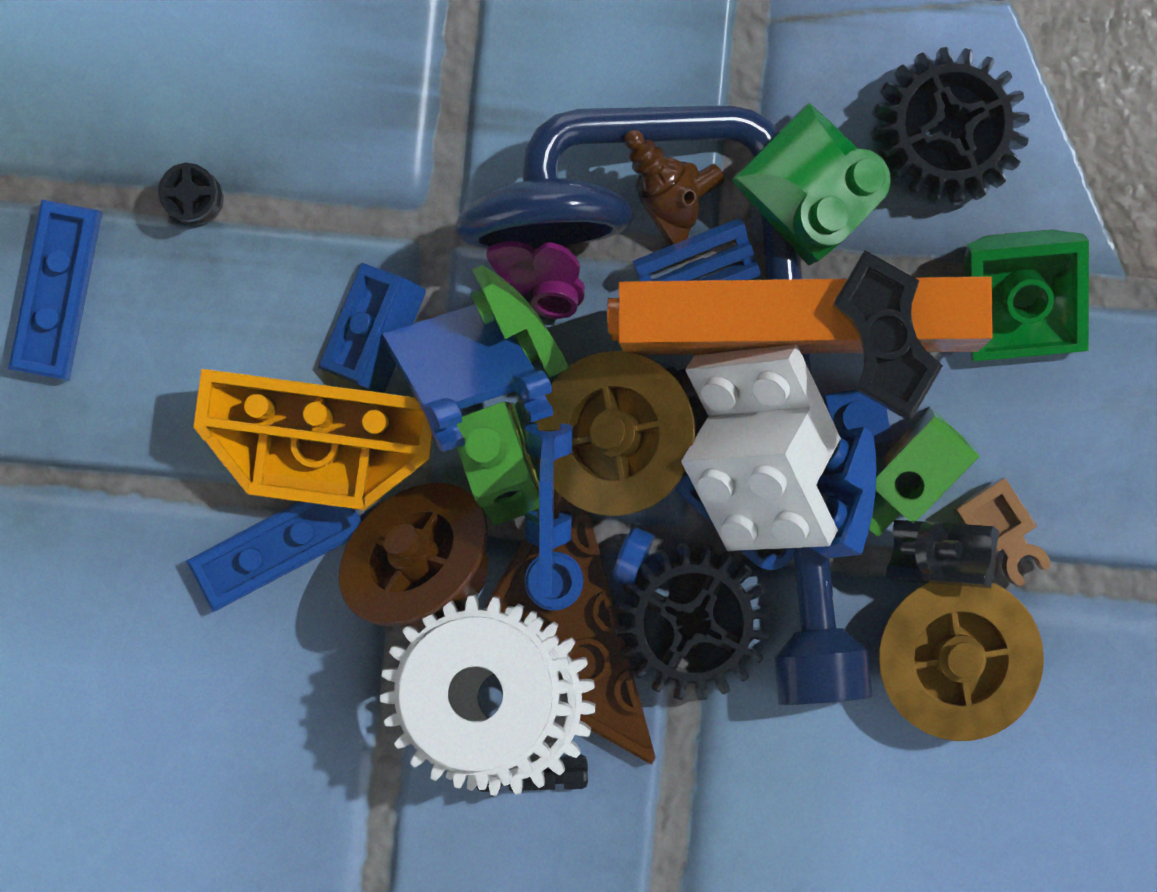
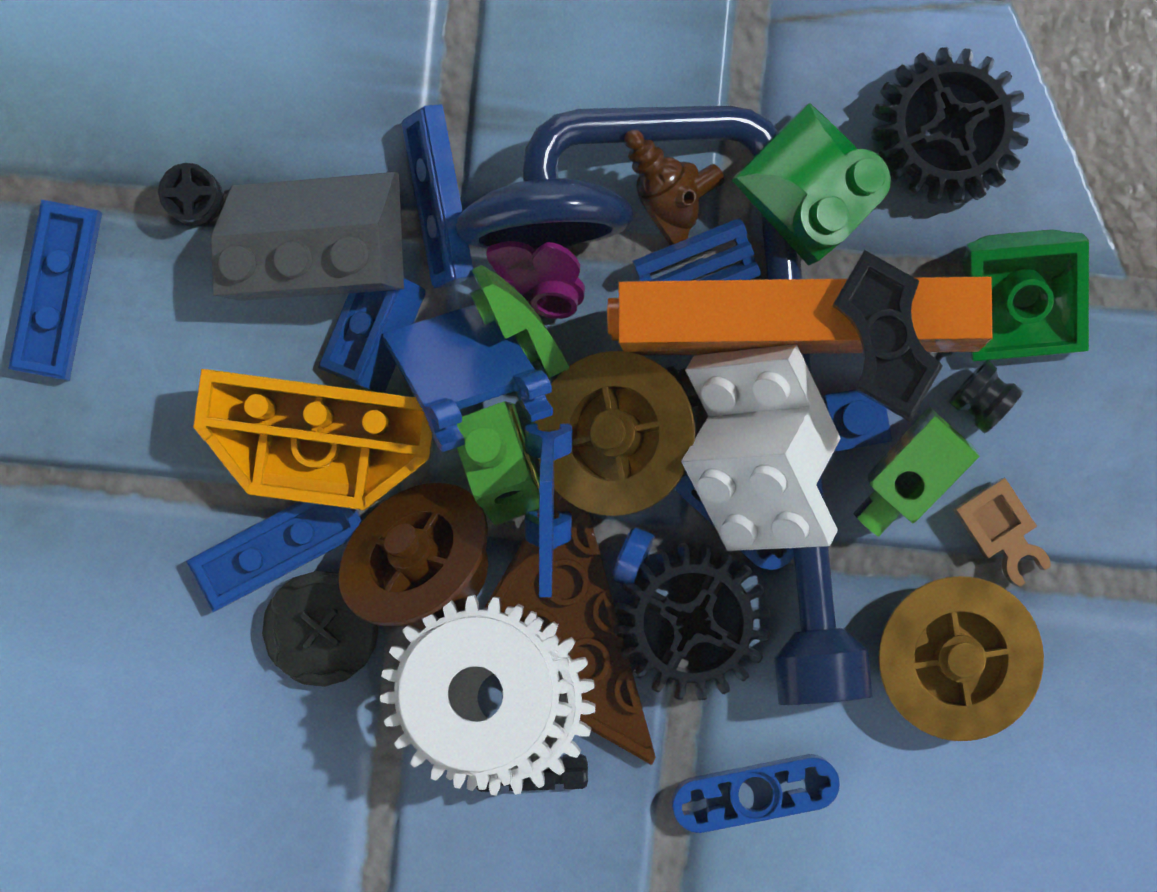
(309, 238): none -> dark grey slope
(315, 632): none -> pearl dark grey tile
(436, 195): none -> blue tile
(566, 582): blue tile -> none
(795, 771): none -> blue beam
(851, 489): blue slope -> none
(944, 553): black hips -> none
(986, 396): none -> black wheel

